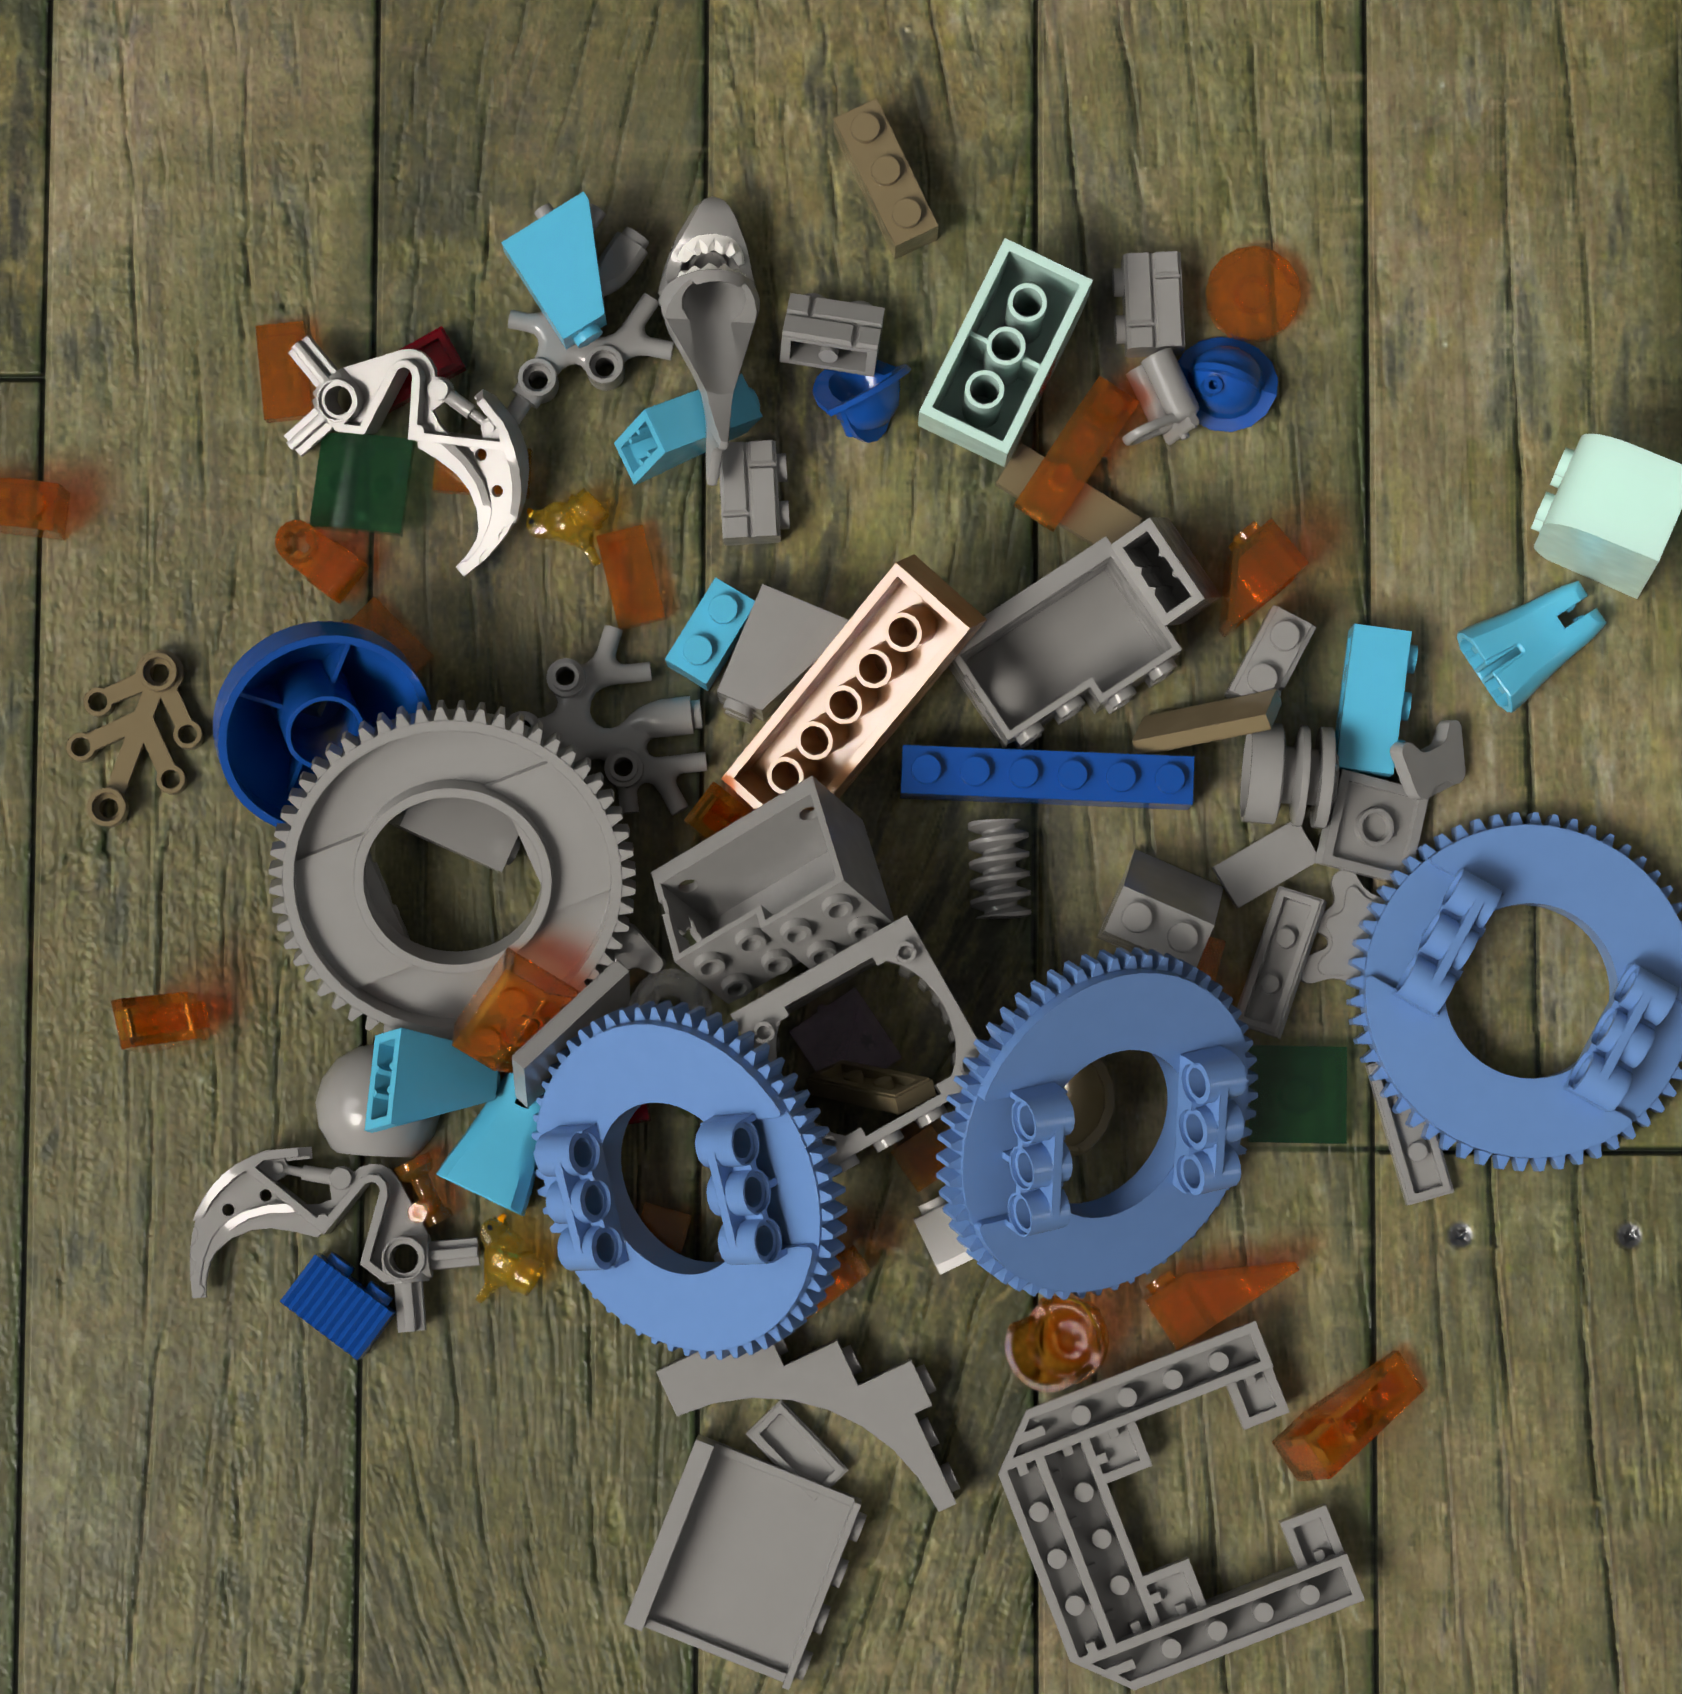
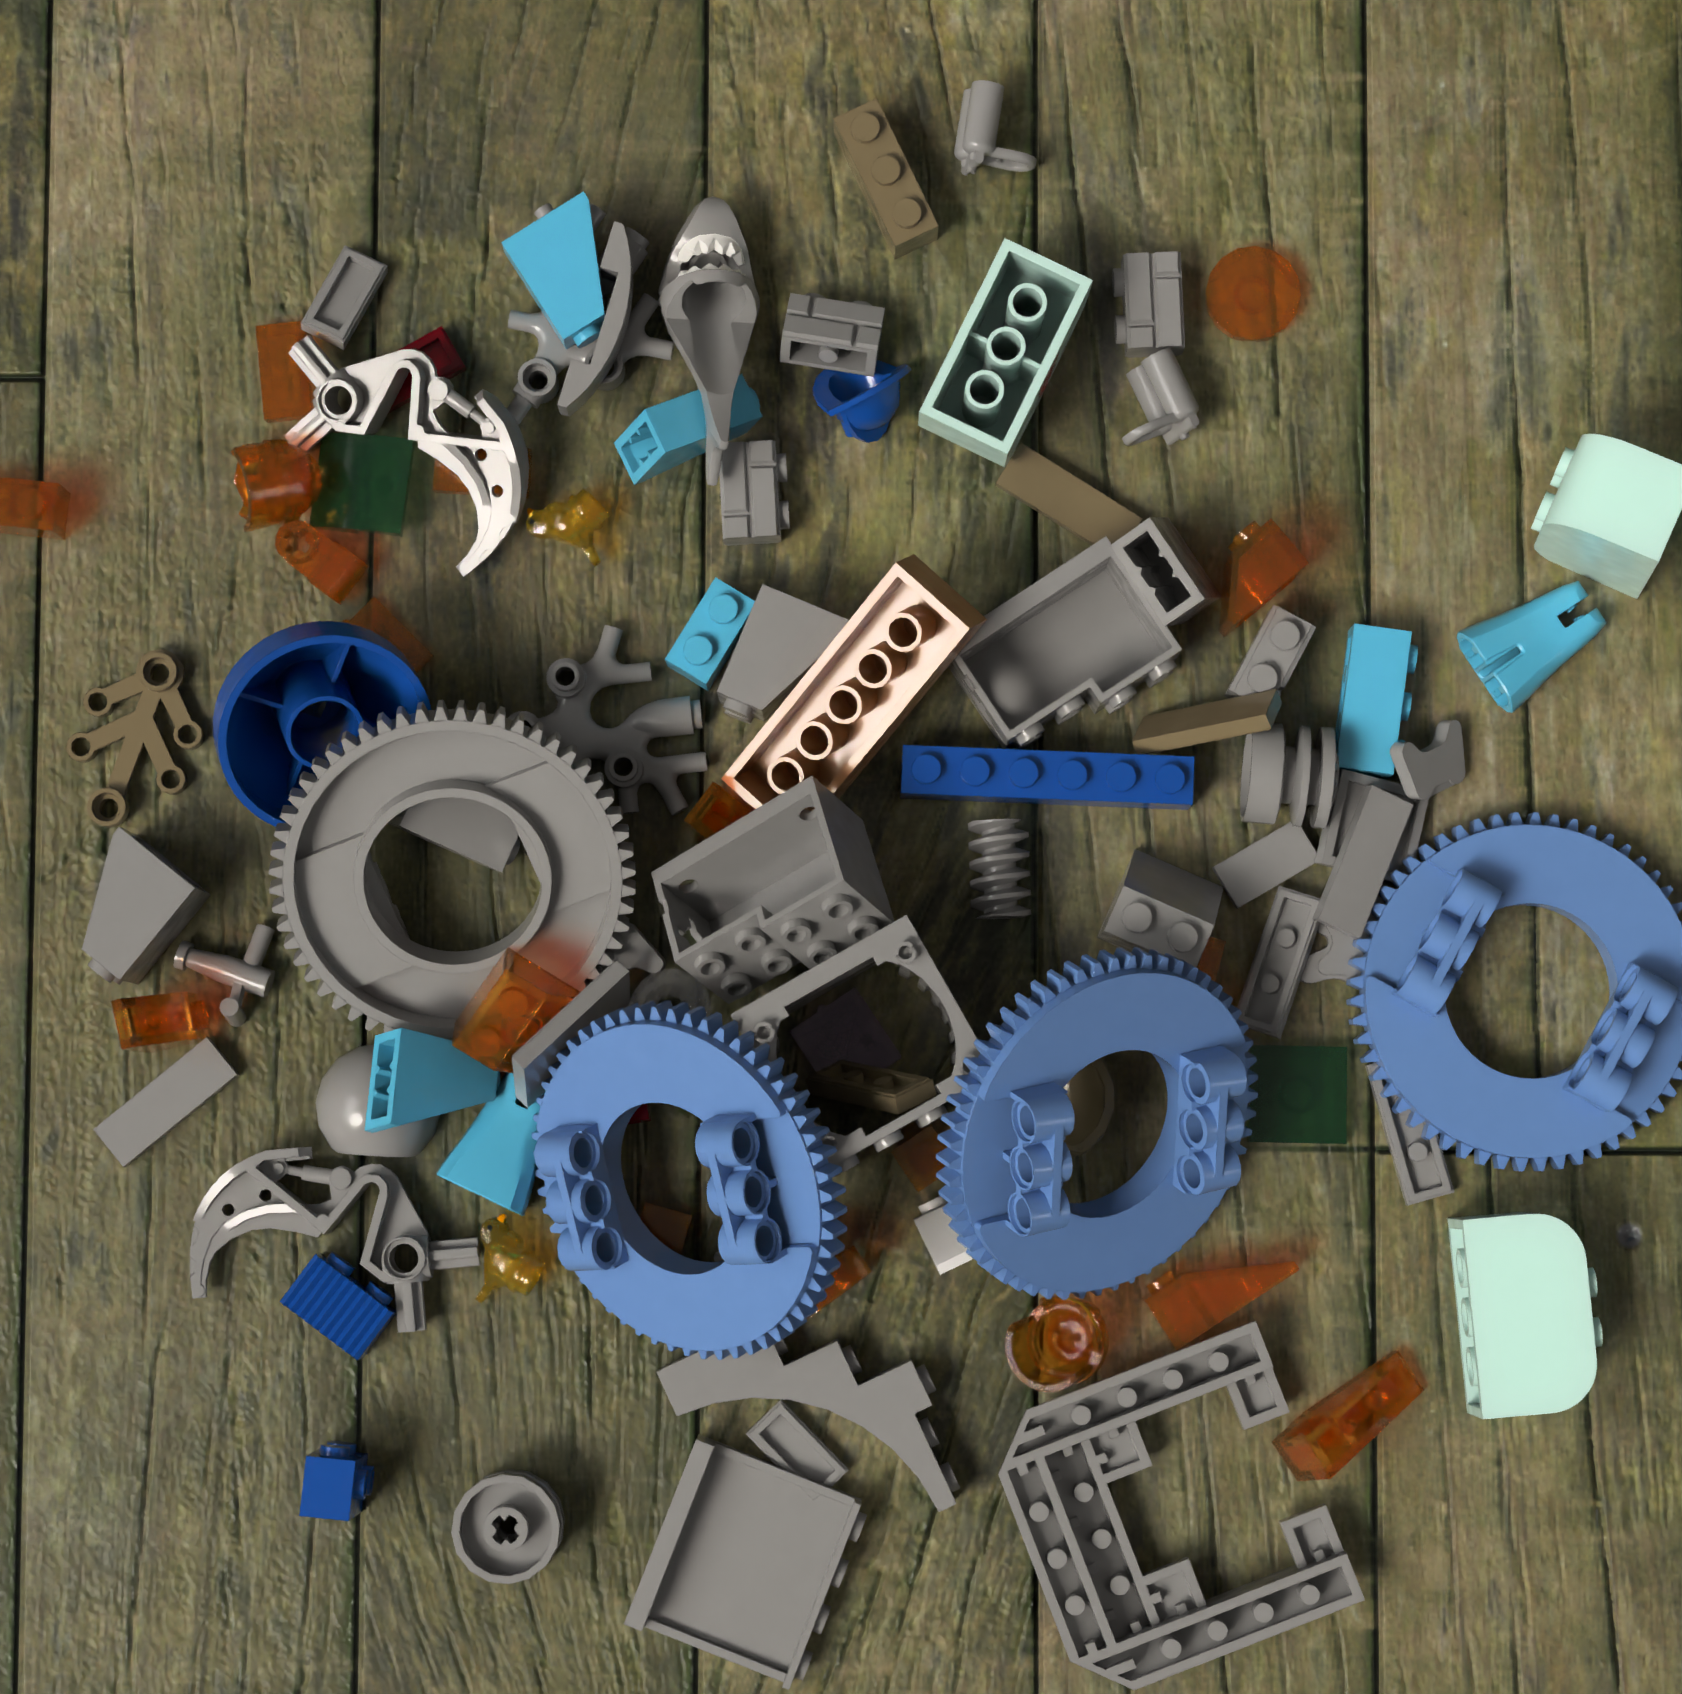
(137, 909): none -> light grey slope
(166, 1102): none -> light grey tile
(239, 974): none -> light grey piece
(275, 482): none -> clear orange helmet
(336, 1482): none -> blue brick
(344, 297): none -> light grey tile
(429, 1205): clear orange piece -> none
(491, 1550): none -> light grey wheel
(585, 378): none -> light grey slope
(631, 577): clear orange tile -> none
(979, 131): none -> light grey piece
(1077, 453): clear orange slope -> none
(1229, 382): blue helmet -> none
(1363, 861): none -> light grey tile
(1523, 1314): none -> light aqua brick

